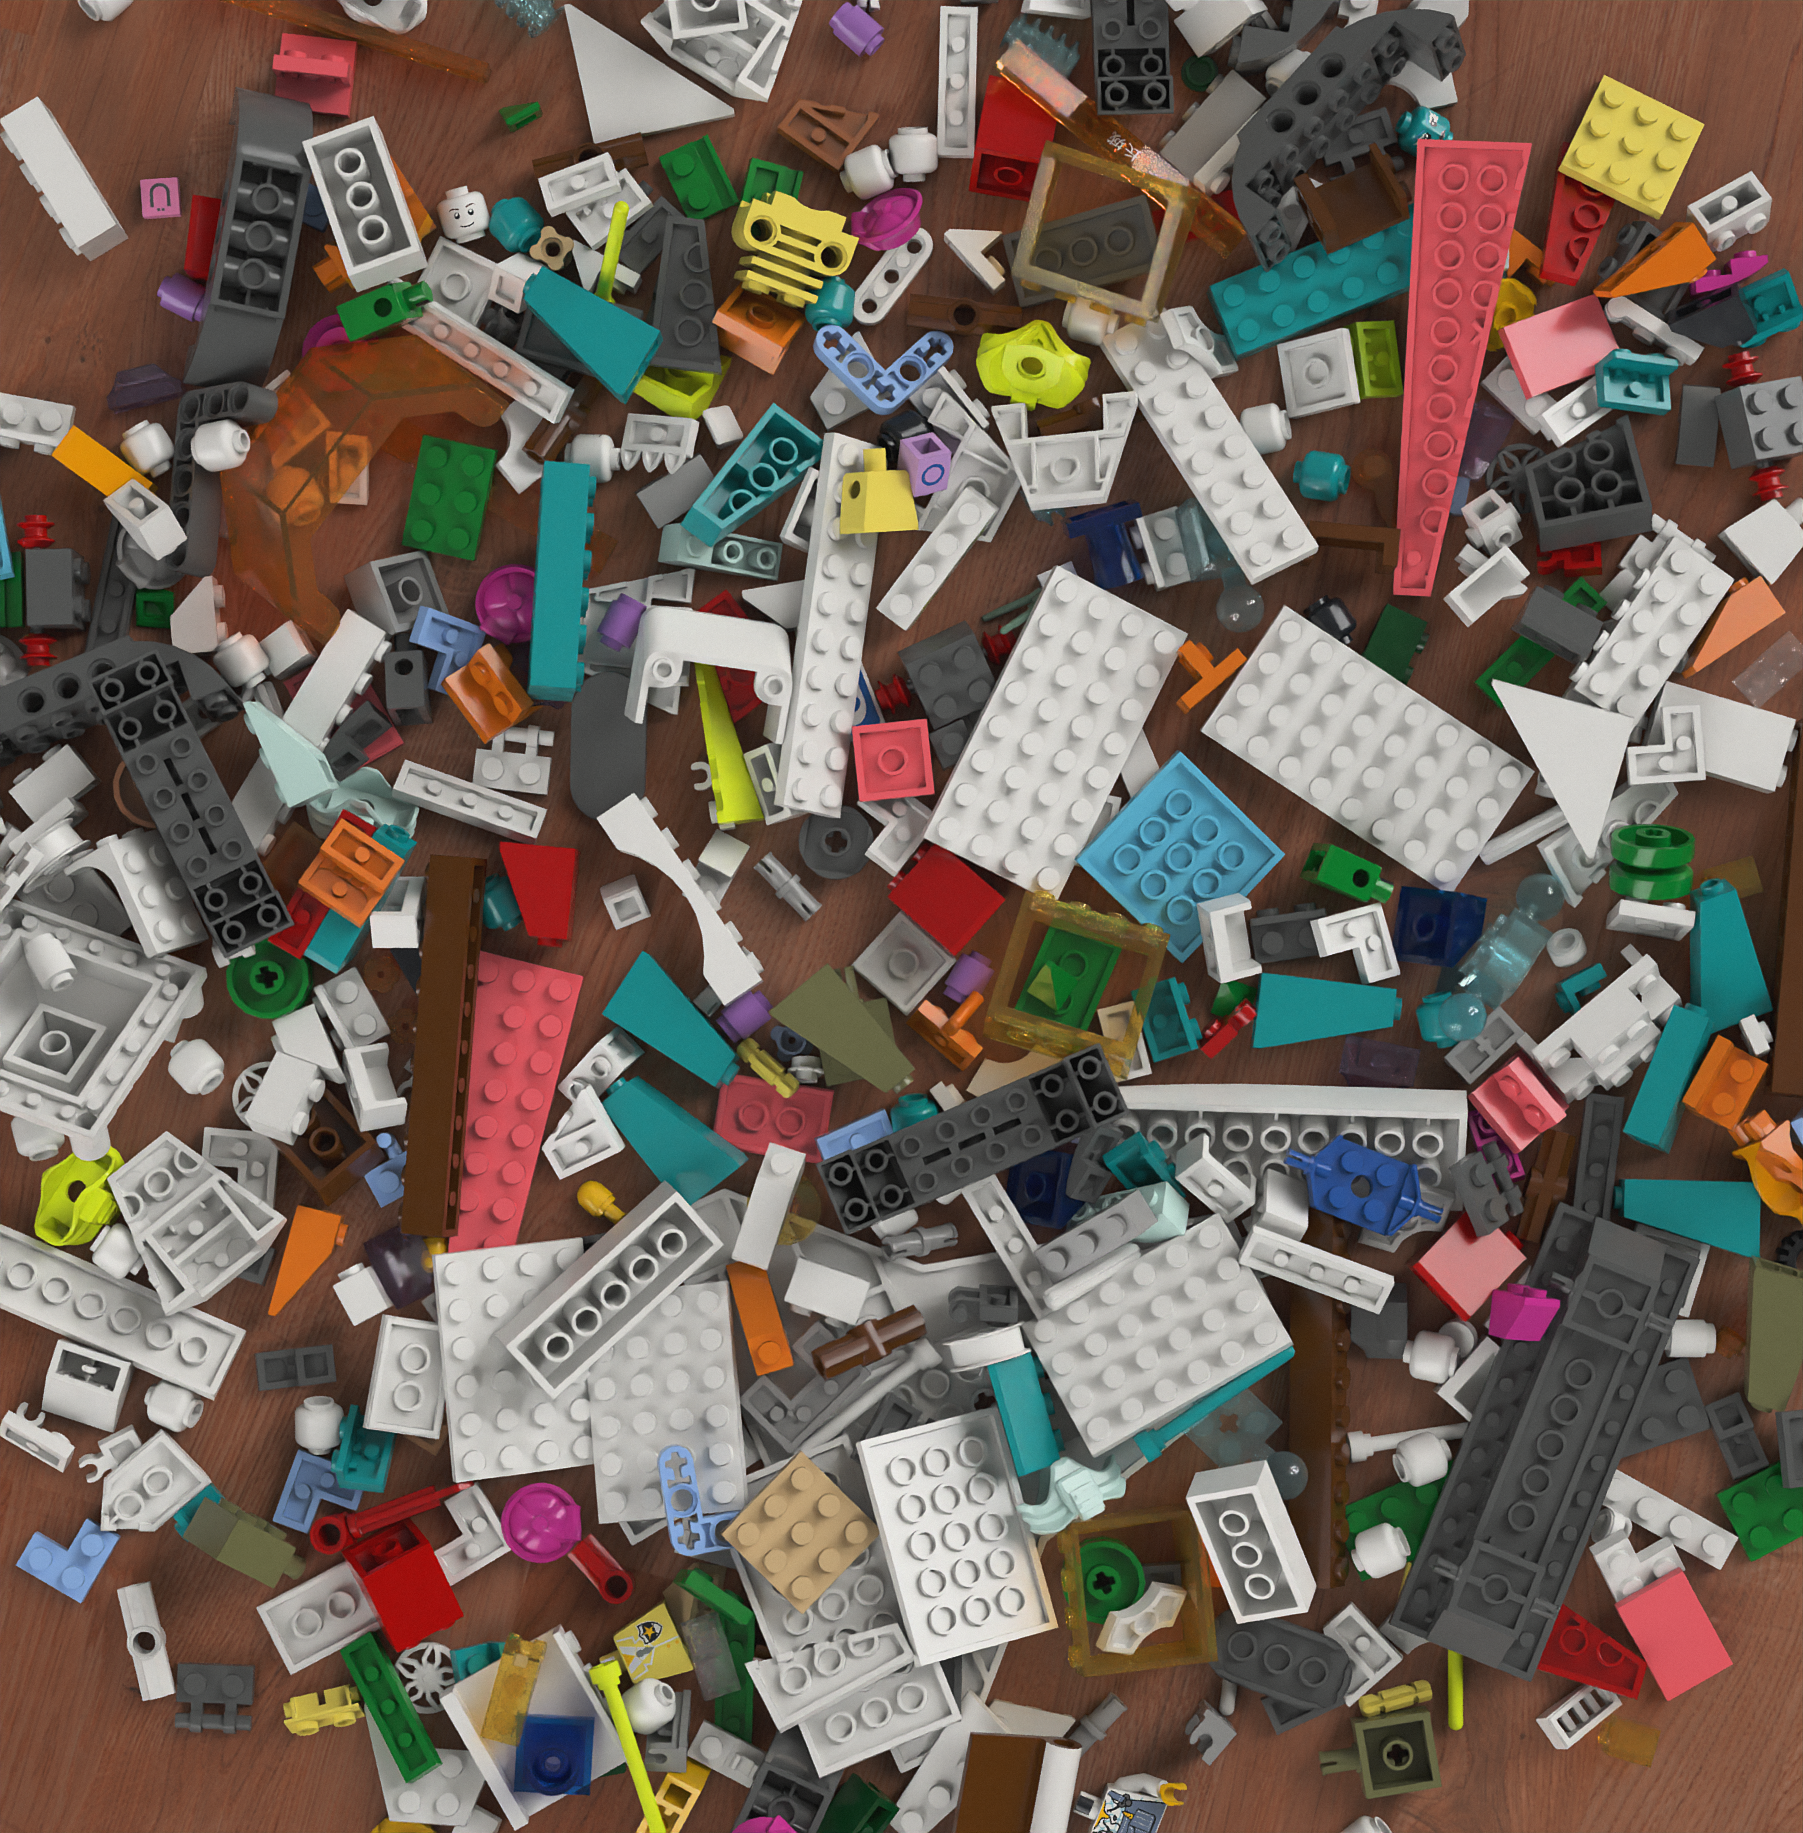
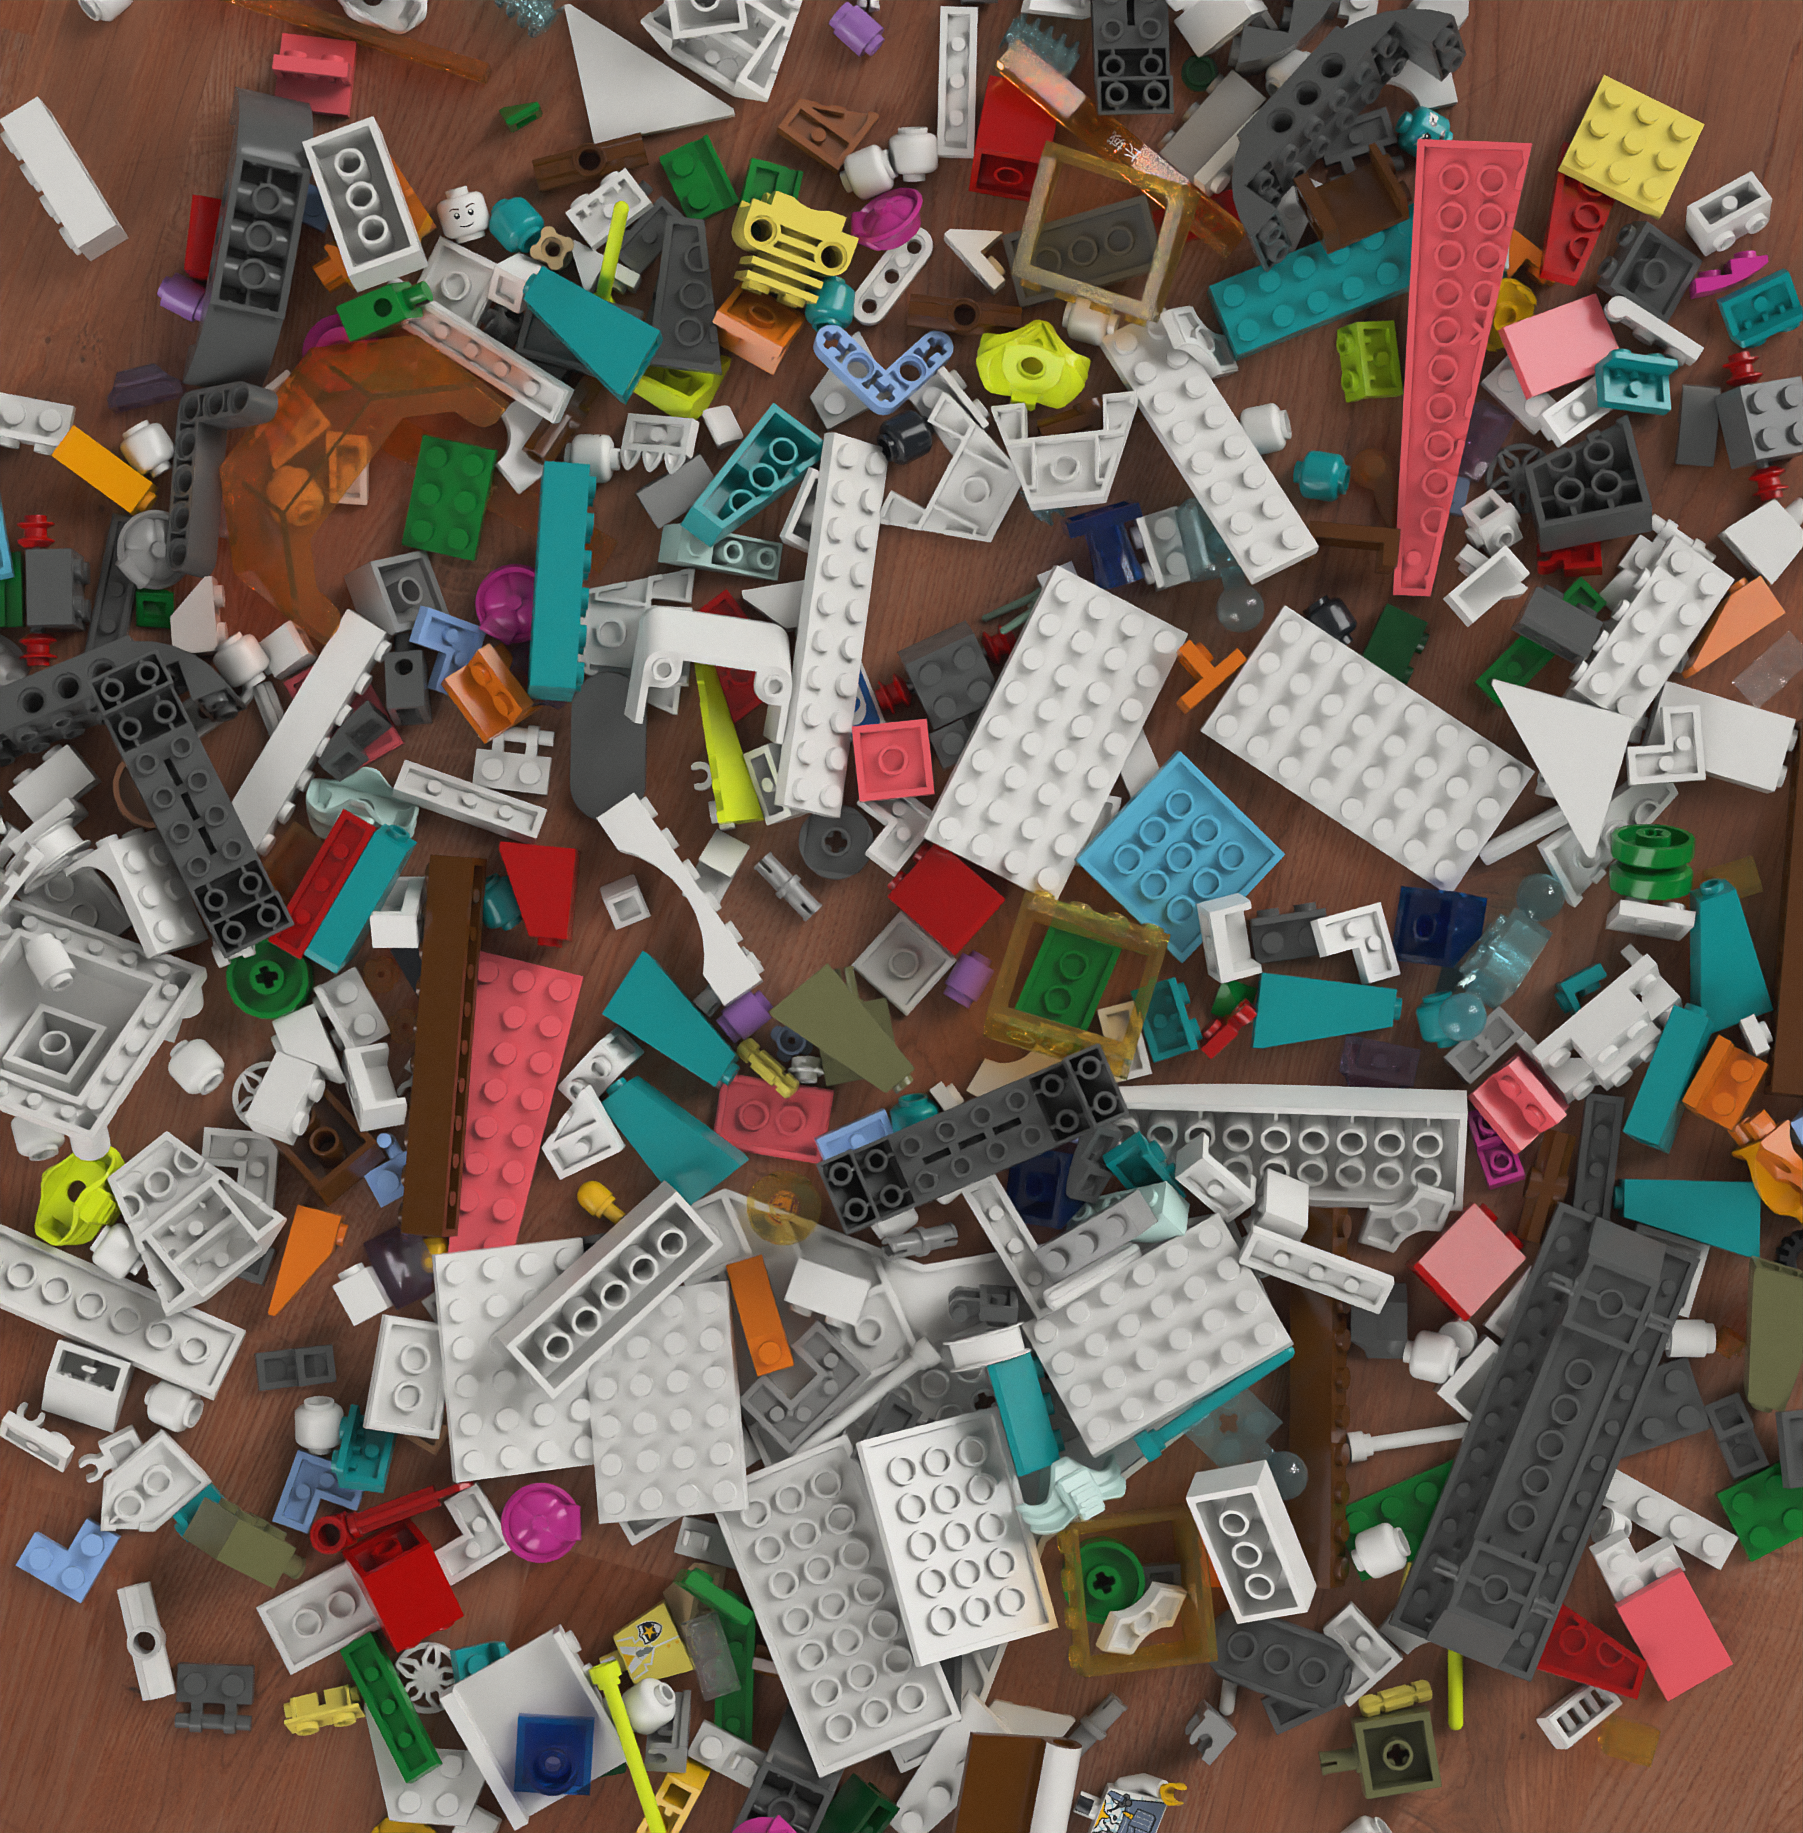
(146, 519): white slope -> none
(160, 198): bright pink tile -> none
(220, 445): white head -> none
(296, 763): light aqua slope -> none
(351, 873): orange slope -> none
(513, 1690): clear yellow plate -> none
(579, 184): white plate -> none
(599, 1566): red piece -> none
(621, 622): medium lavender brick -> none
(703, 1525): light blue beam -> none
(769, 1205): white slope -> none
(800, 1532): tan plate -> none
(820, 1676): white wing -> none
(869, 1342): reddish brown piece -> none
(877, 498): light yellow torso -> none
(926, 462): lavender brick -> none
(938, 558): white brick -> none
(946, 1033): orange plate -> none
(1052, 985): green slope -> none
(1318, 373): white plate -> none
(1334, 870): green torso -> none
(1393, 1186): blue plate -> none
(1421, 1459): white head -> none
(1478, 1191): dark grey plate -> none
(1521, 1312): dark pink slope -> none
(1566, 947): white tile -> none
(1670, 259): orange slope -> none
(1716, 318): black slope -> none

